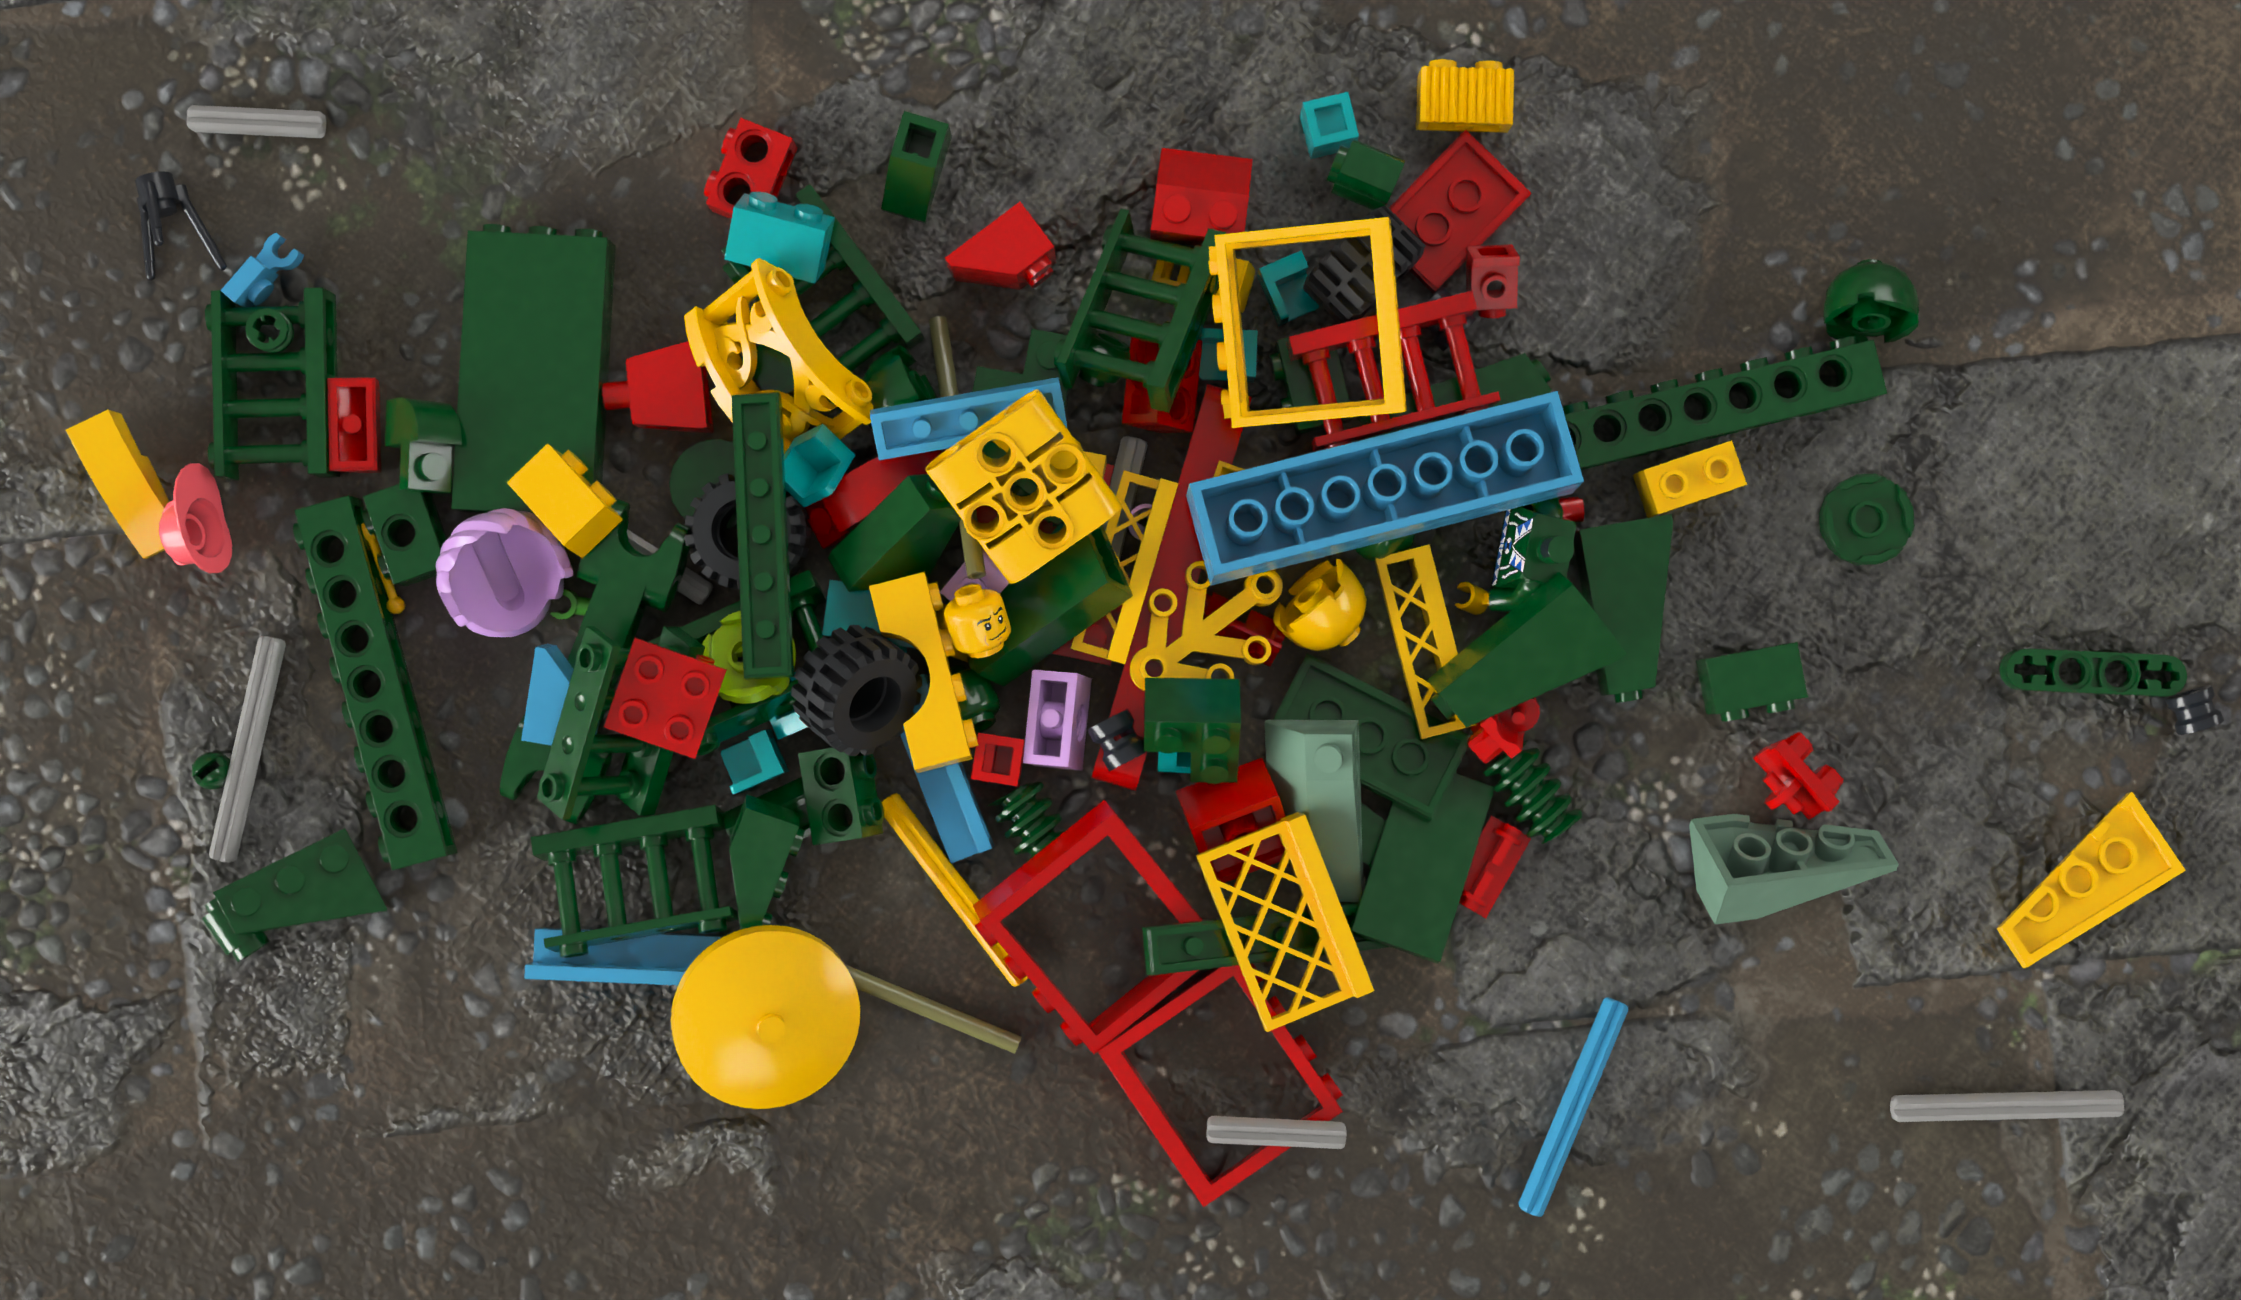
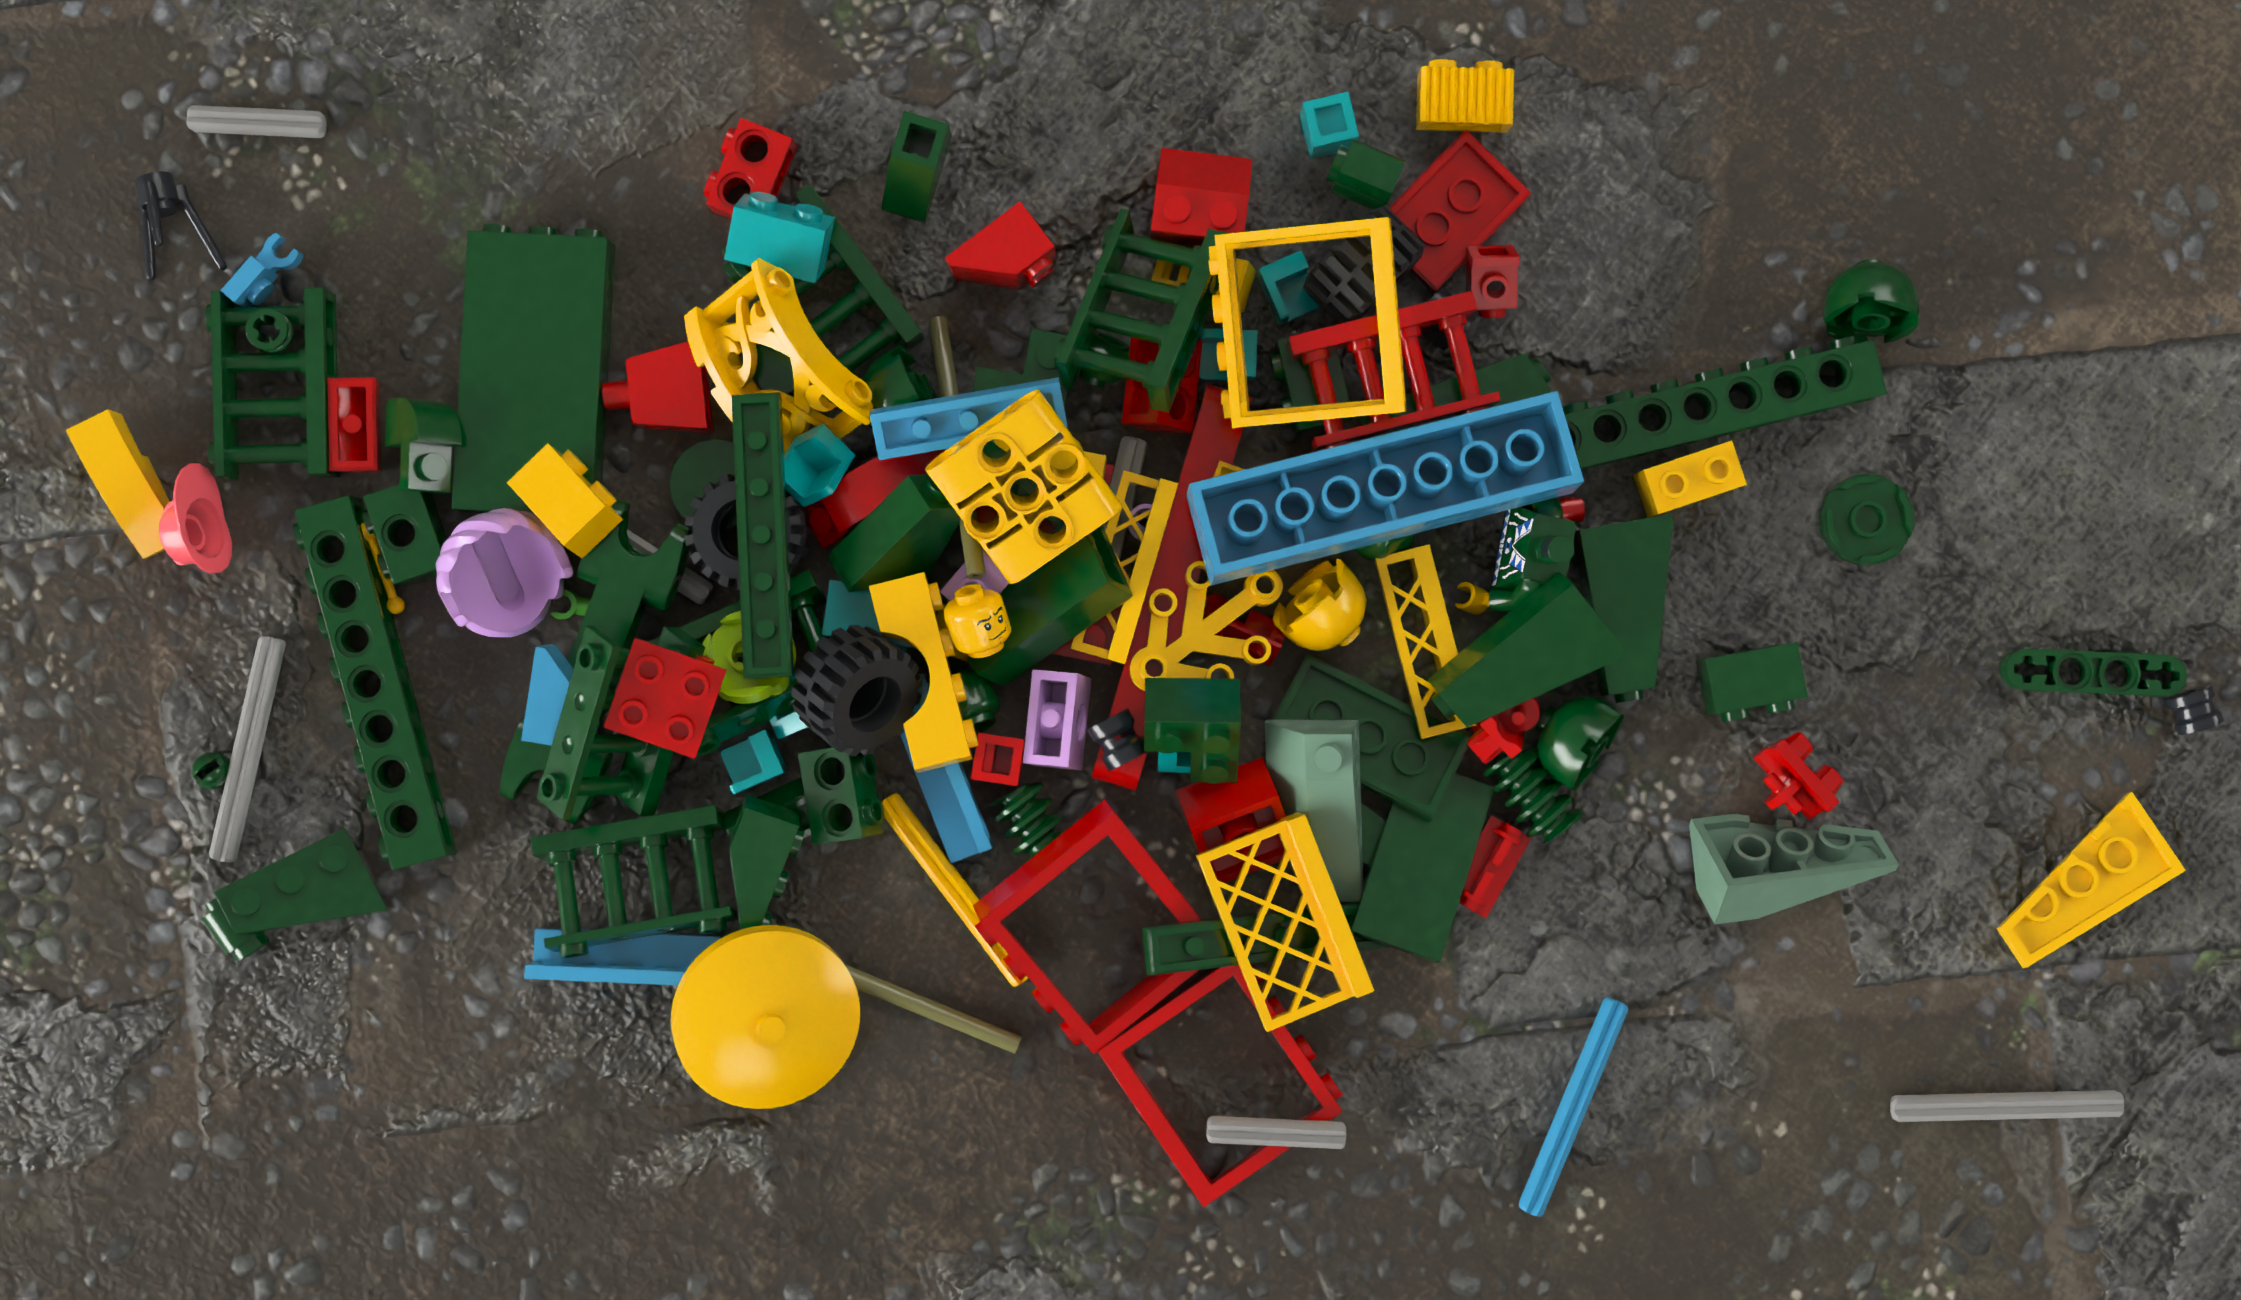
(1576, 737): none -> dark green cylinder

